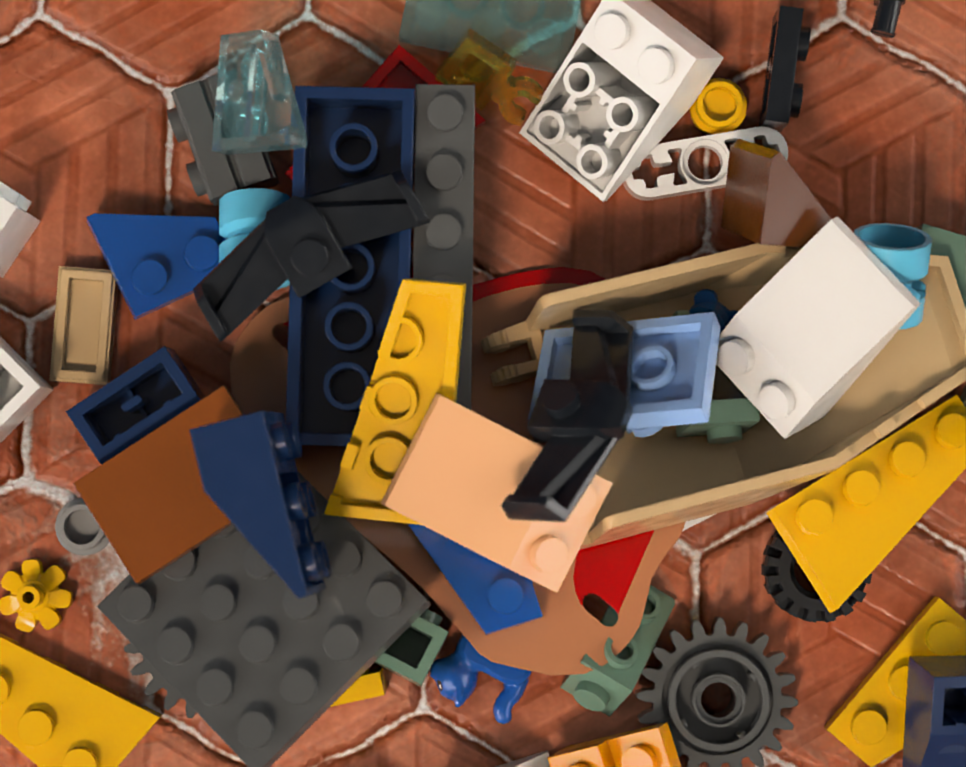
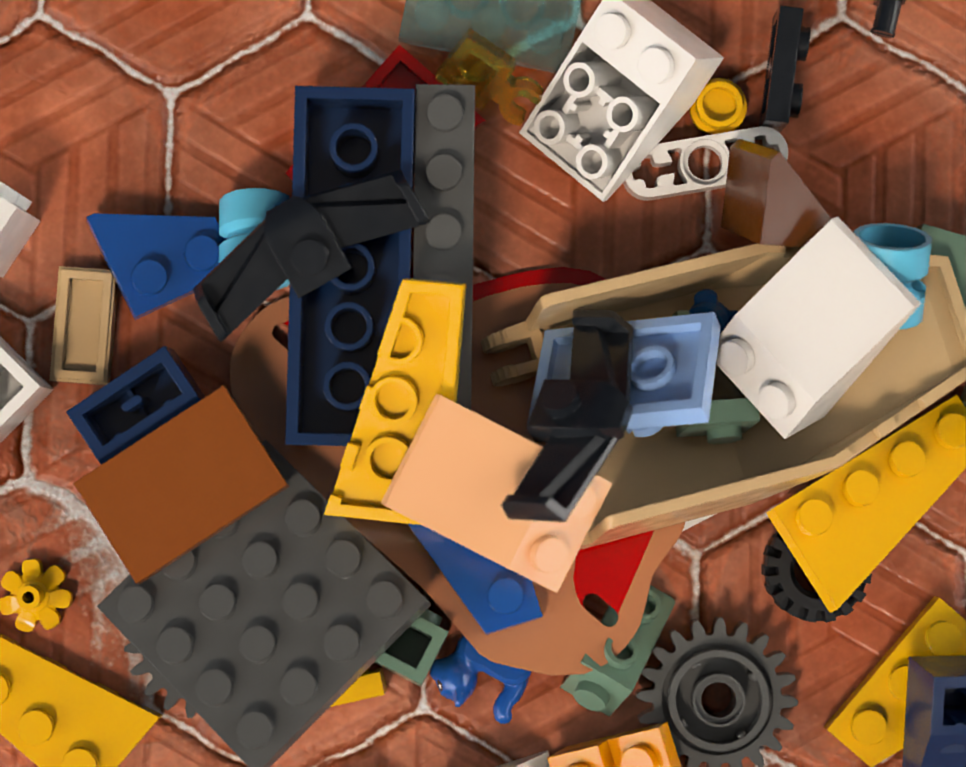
(79, 530): light grey plate -> none
(213, 171): dark grey brick -> none
(255, 97): clear light blue wing -> none
(255, 482): dark blue slope -> none

